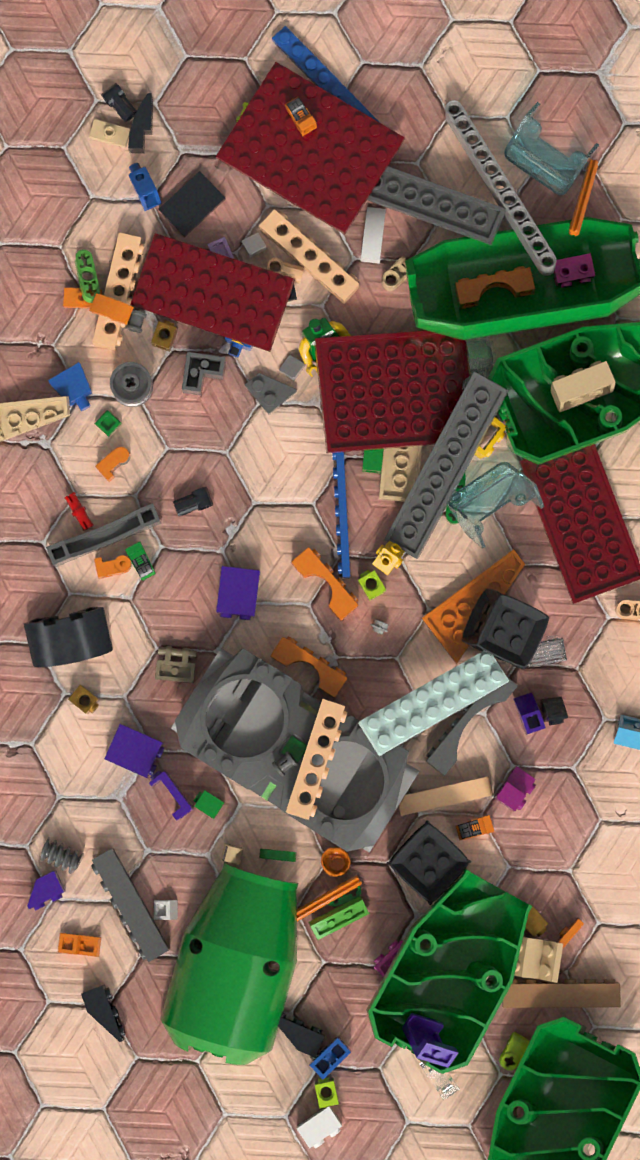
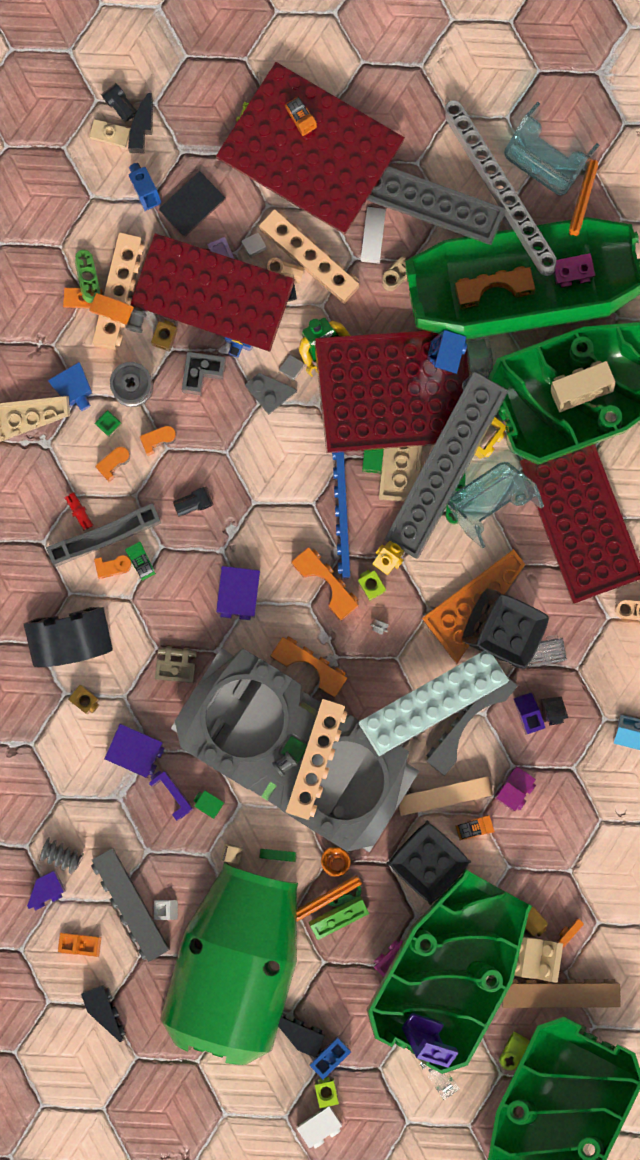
(158, 437): none -> orange leg
(314, 69): blue plate -> none
(447, 351): none -> blue wedge

